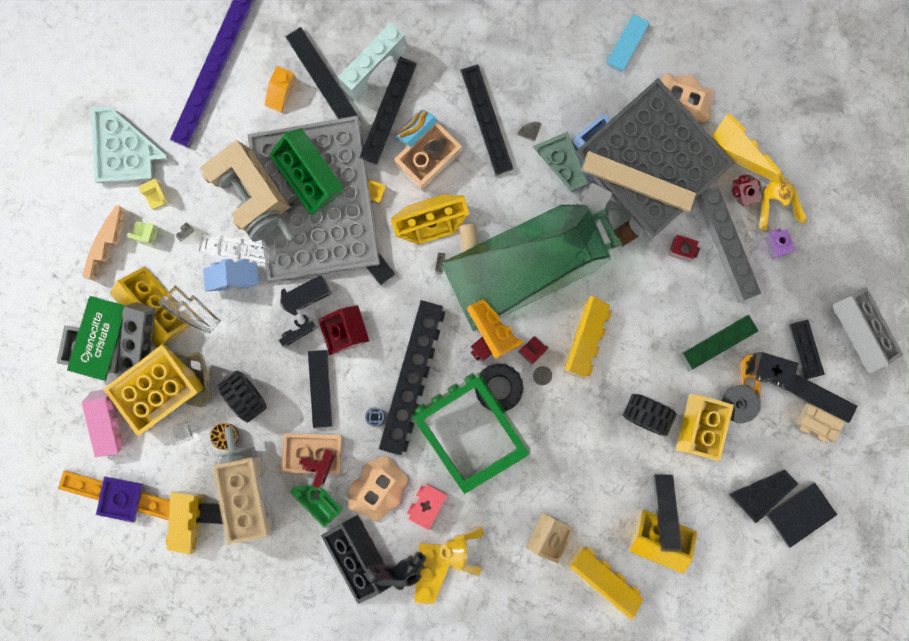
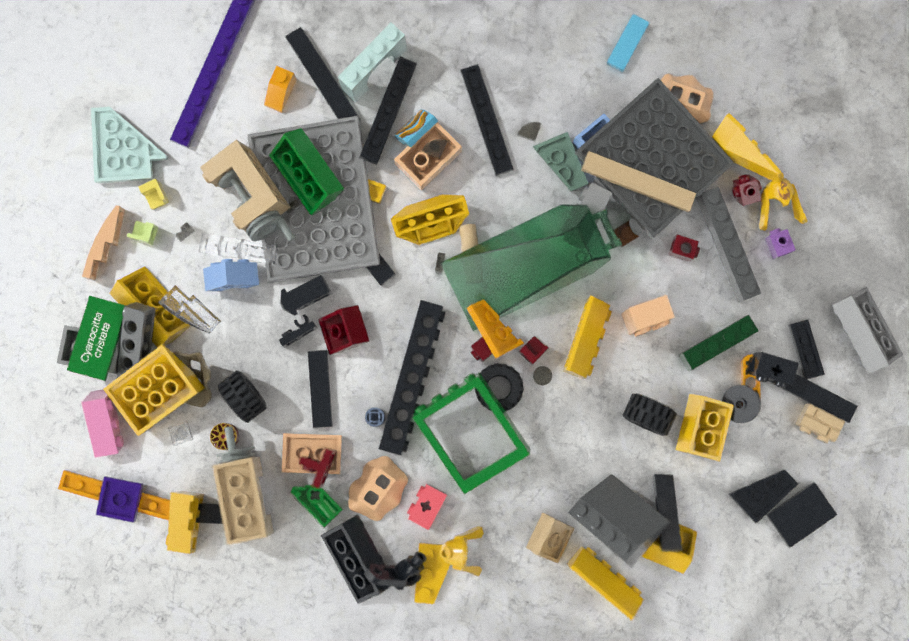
(619, 519): none -> dark grey slope
(648, 316): none -> light nougat brick

